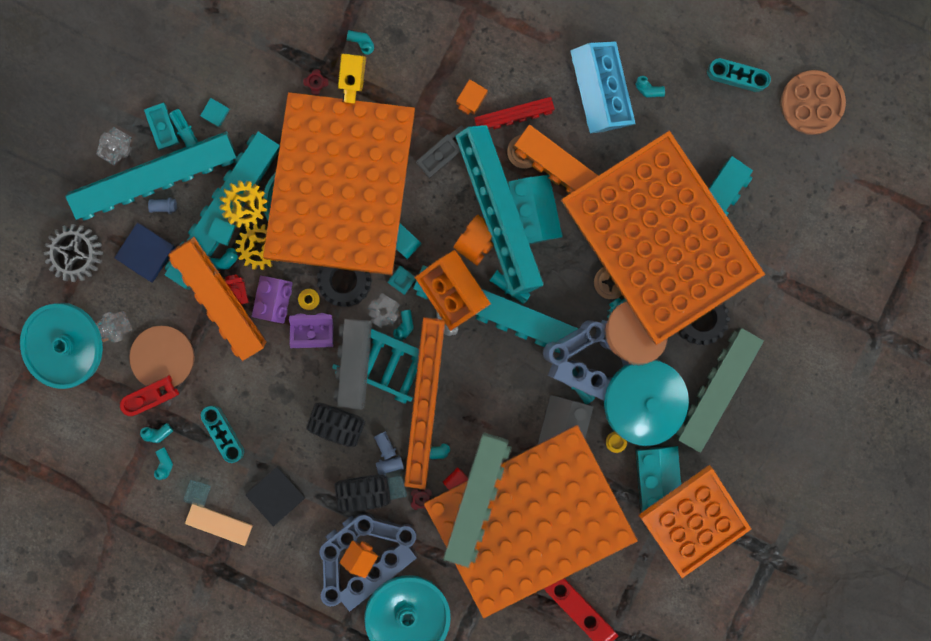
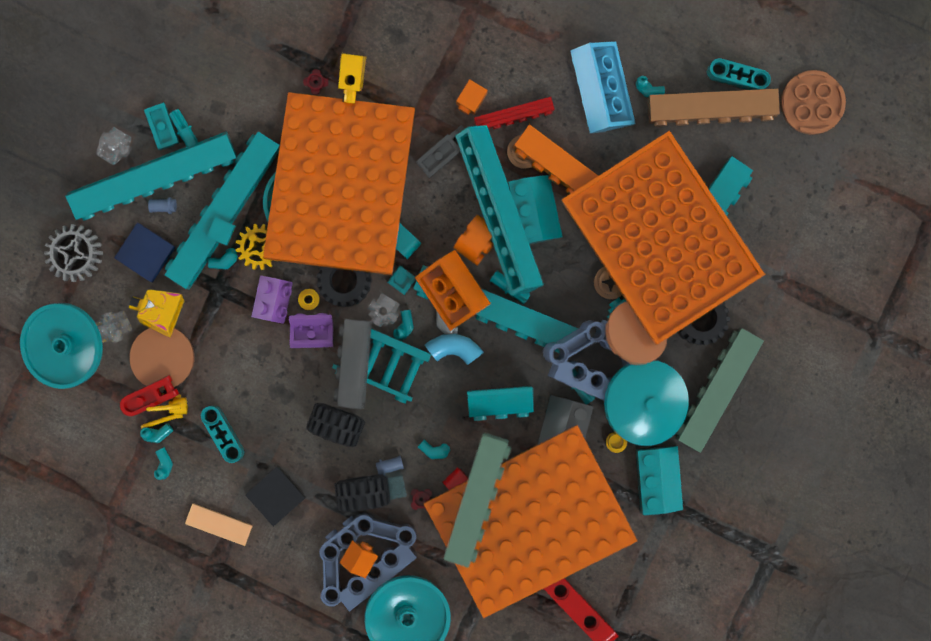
(158, 310): none -> yellow torso
(177, 406): none -> yellow plant
(197, 493): clear light blue tile -> none
(215, 112): teal tile -> none
(217, 299): orange brick -> none
(238, 288): red bracket -> none
(248, 197): yellow gear -> none
(363, 40): teal arm -> none
(385, 446): sand blue pin -> none
(424, 403): orange tile -> none
(454, 345): none -> medium azure cylinder
(500, 402): none -> teal slope
(695, 521): orange plate -> none
(713, 106): none -> medium nougat brick

